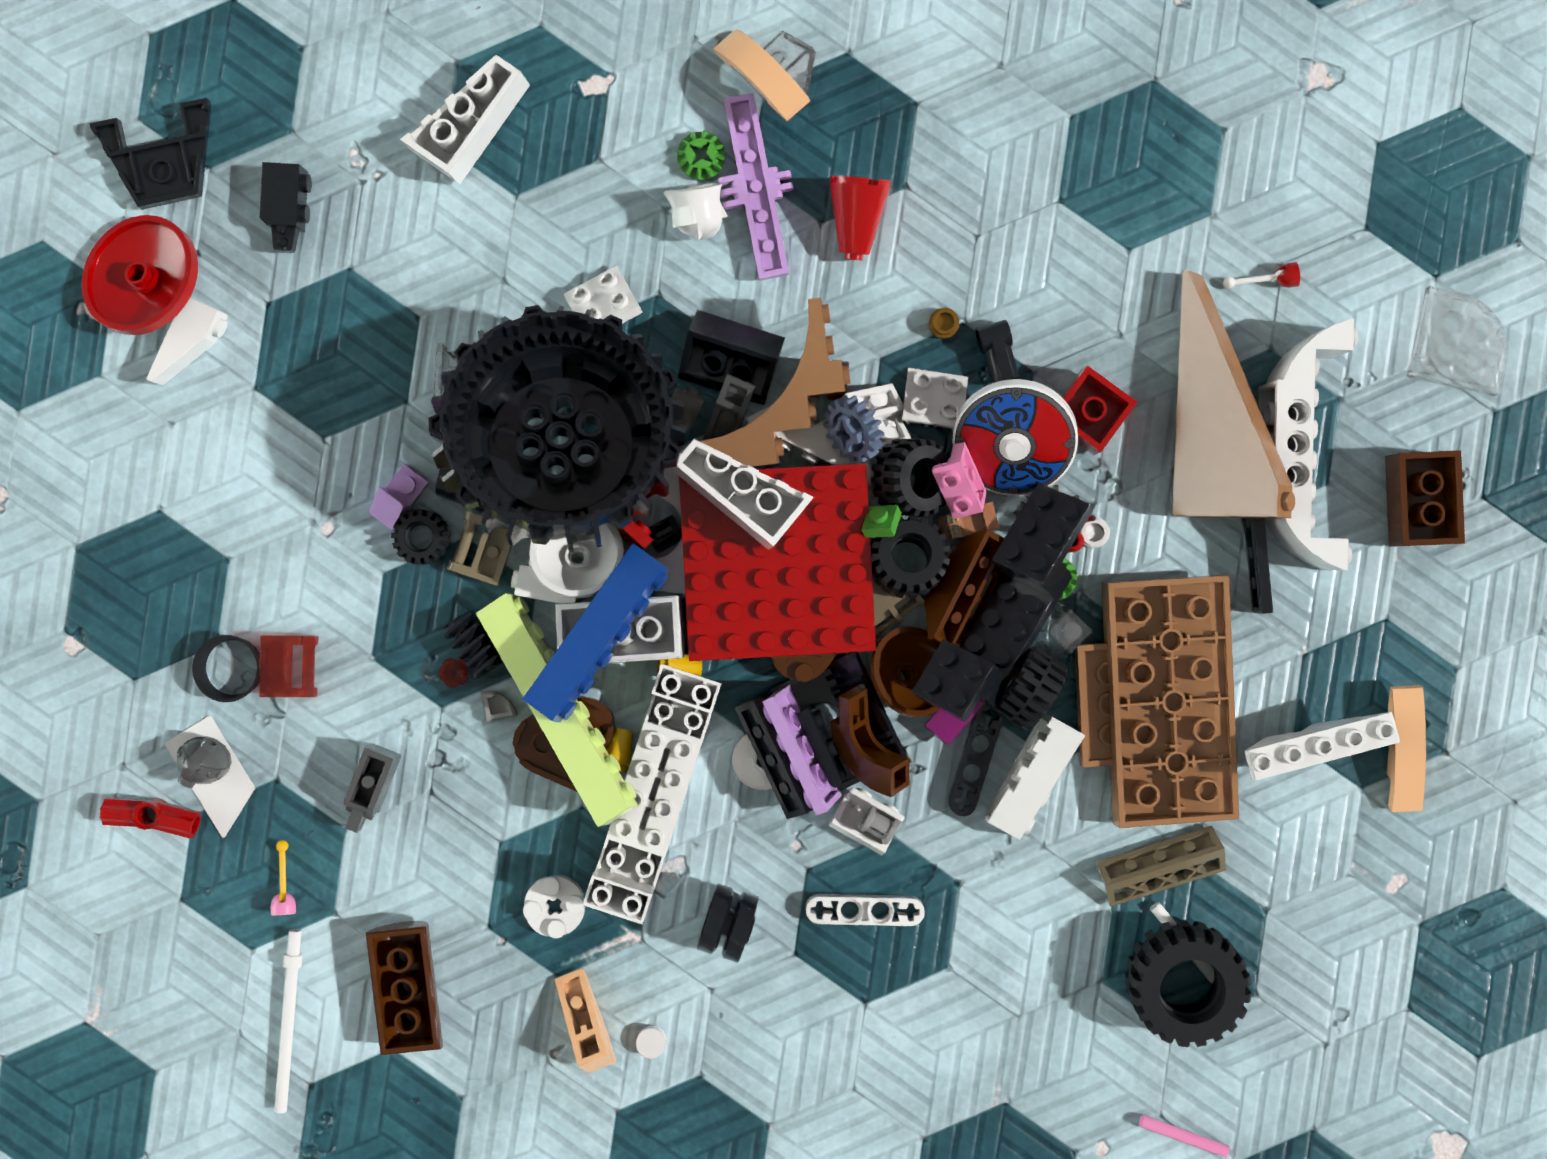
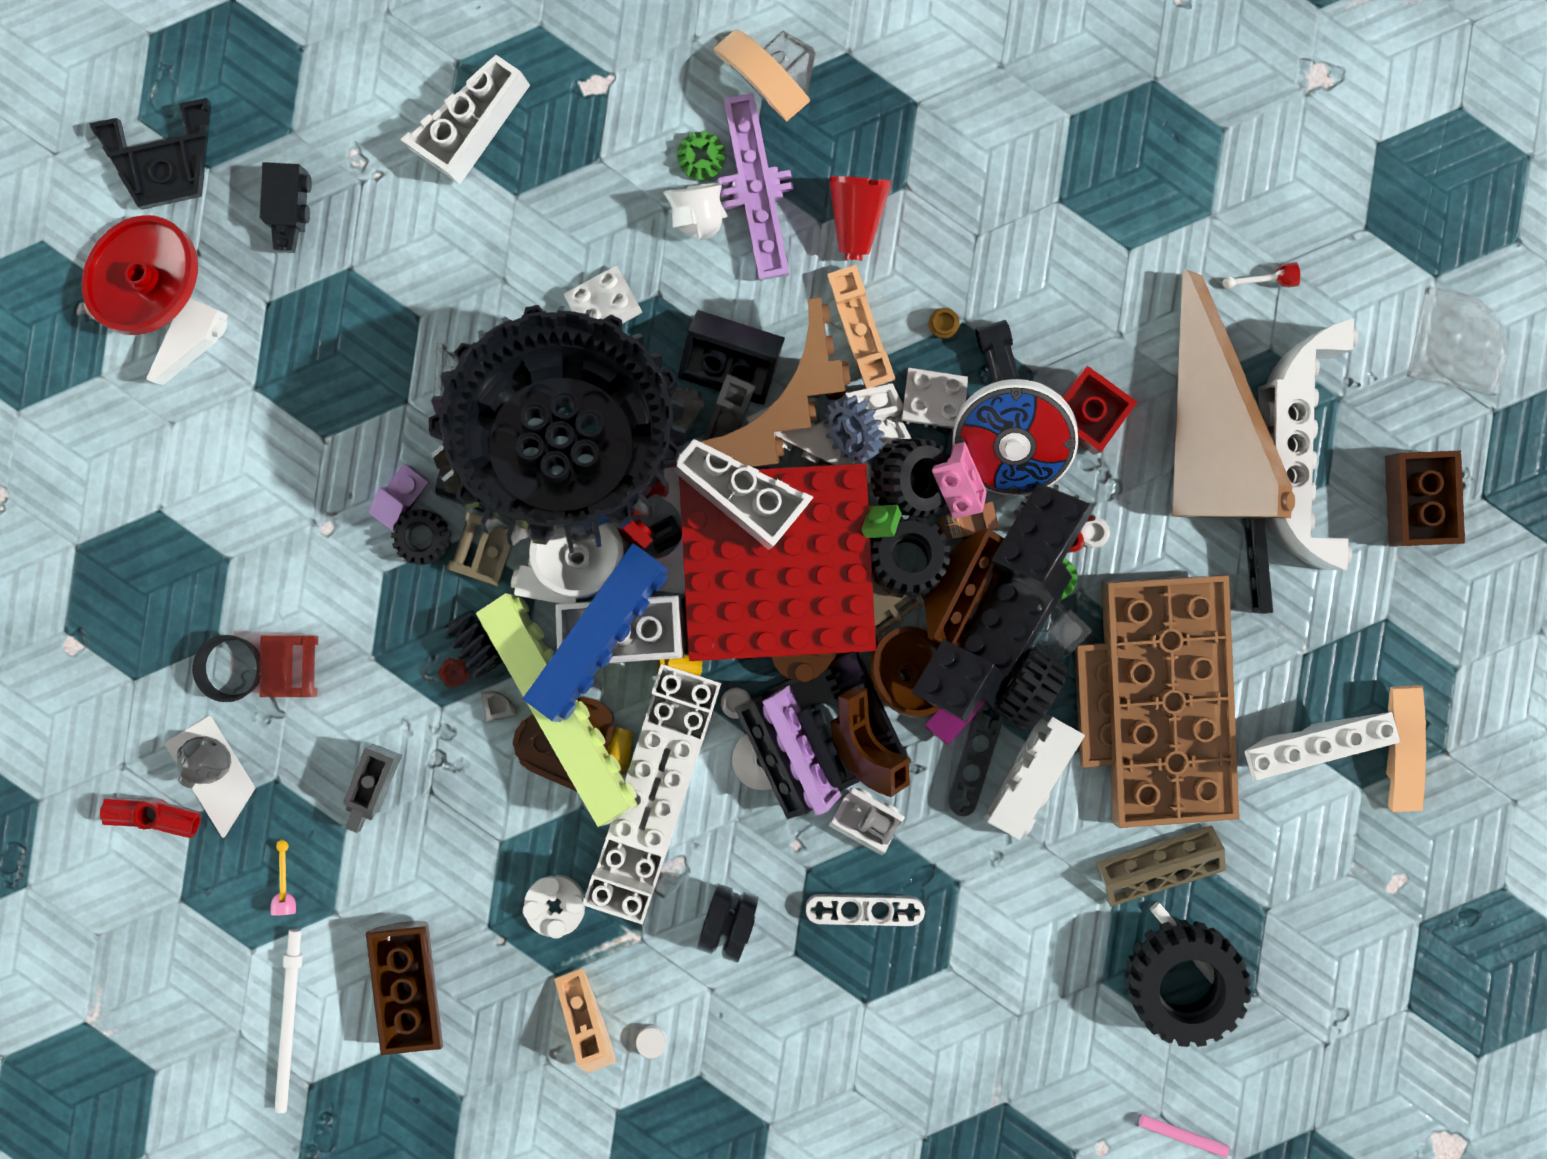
(732, 699): none -> white tile
(860, 327): none -> light nougat slope

